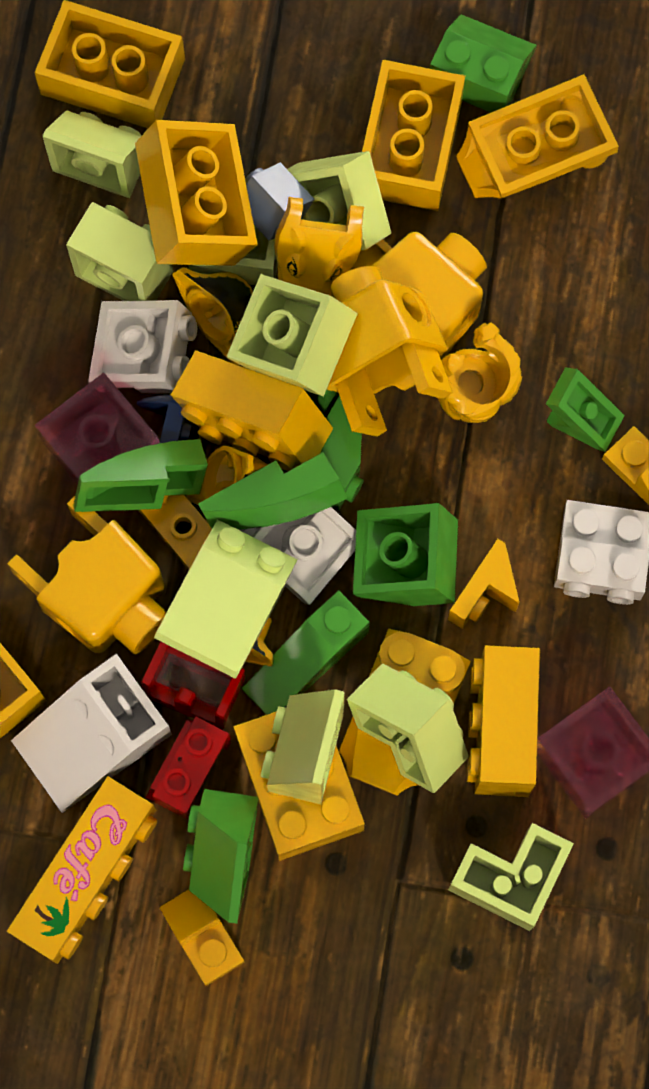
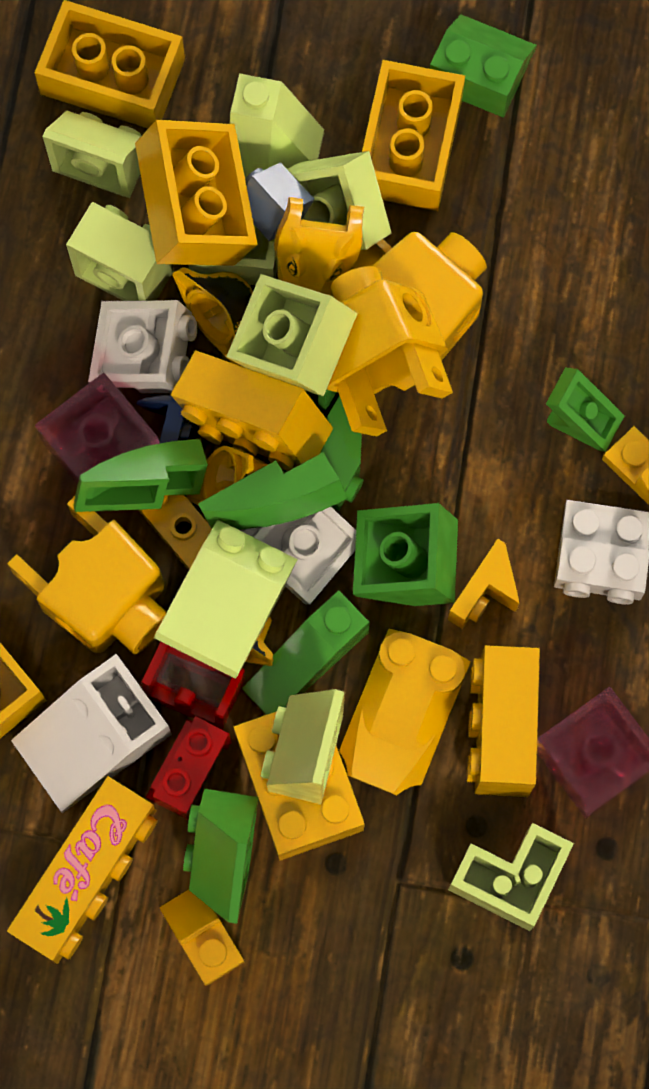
(272, 125): none -> yellowish green slope
(412, 721): yellowish green brick -> none
(481, 378): yellow hair -> none
(536, 140): yellow slope -> none

